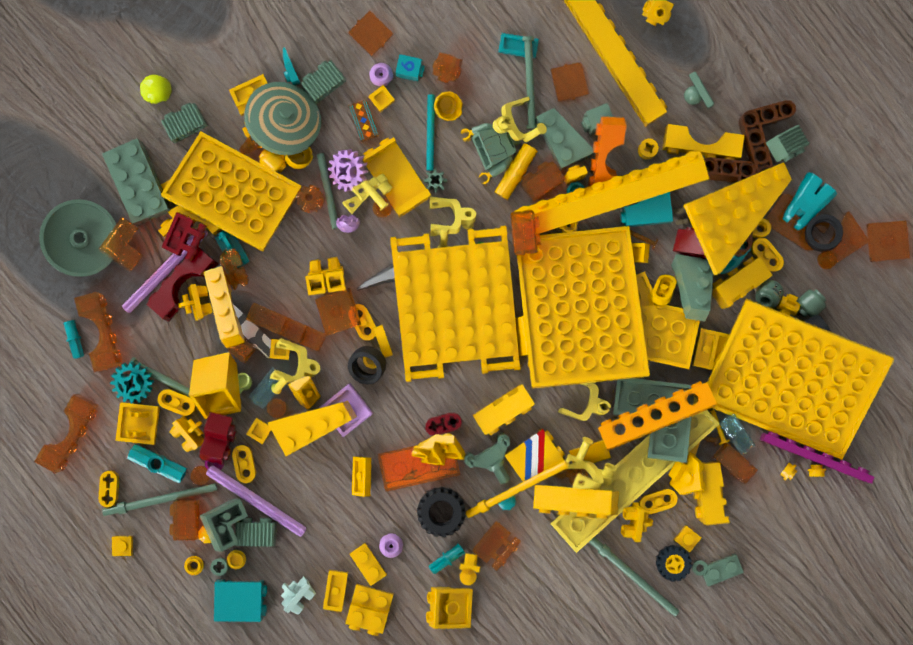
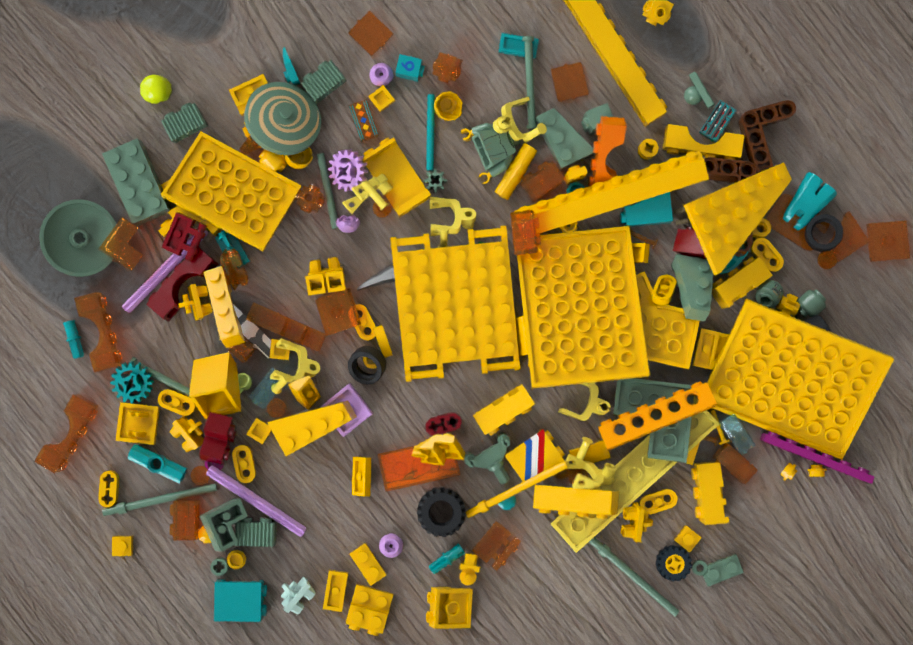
(188, 568): yellow plate -> none
(687, 476): yellow plate -> none
(717, 121): none -> tile
(788, 144): sand green brick -> none

